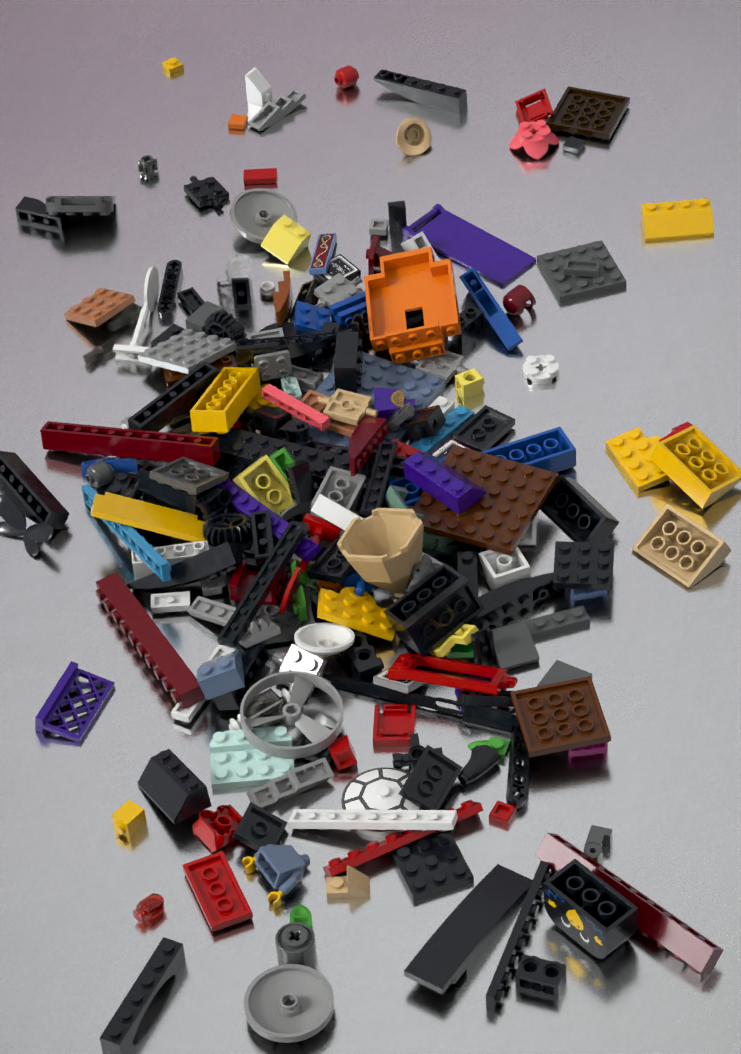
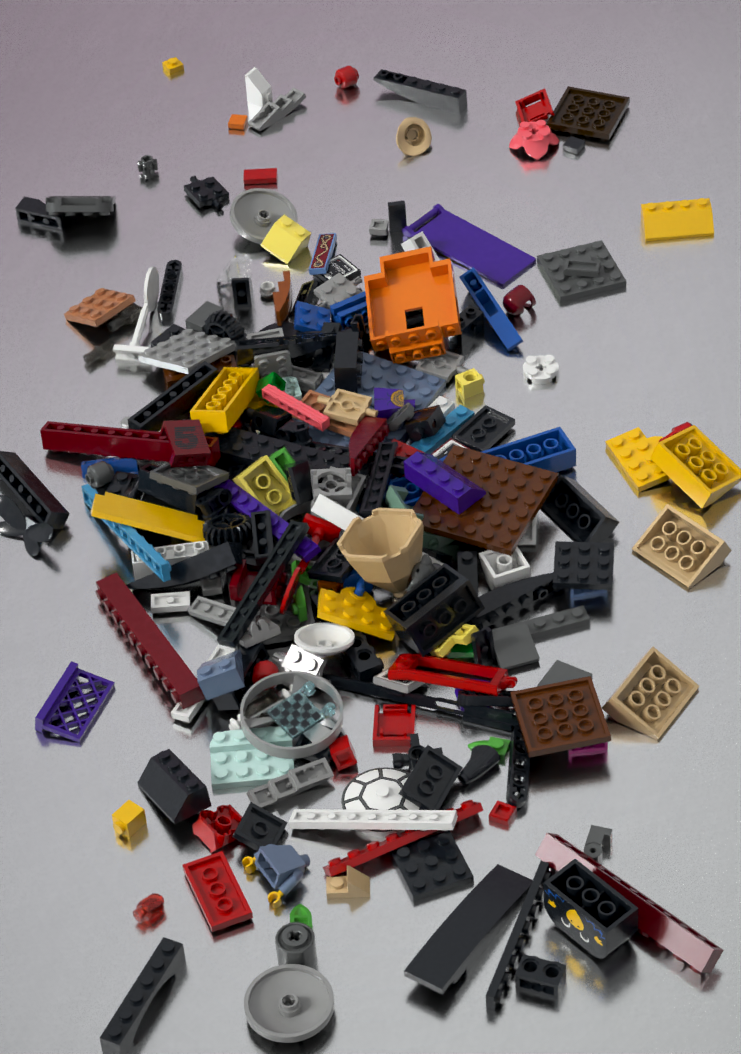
(187, 443): none -> dark red panel
(190, 299): black plate -> none
(262, 670): none -> red head
(273, 379): none -> green brick
(298, 713): none -> clear light blue flag
(344, 473): none -> light grey piece
(374, 253): dark red piece -> none
(651, 695): none -> tan slope

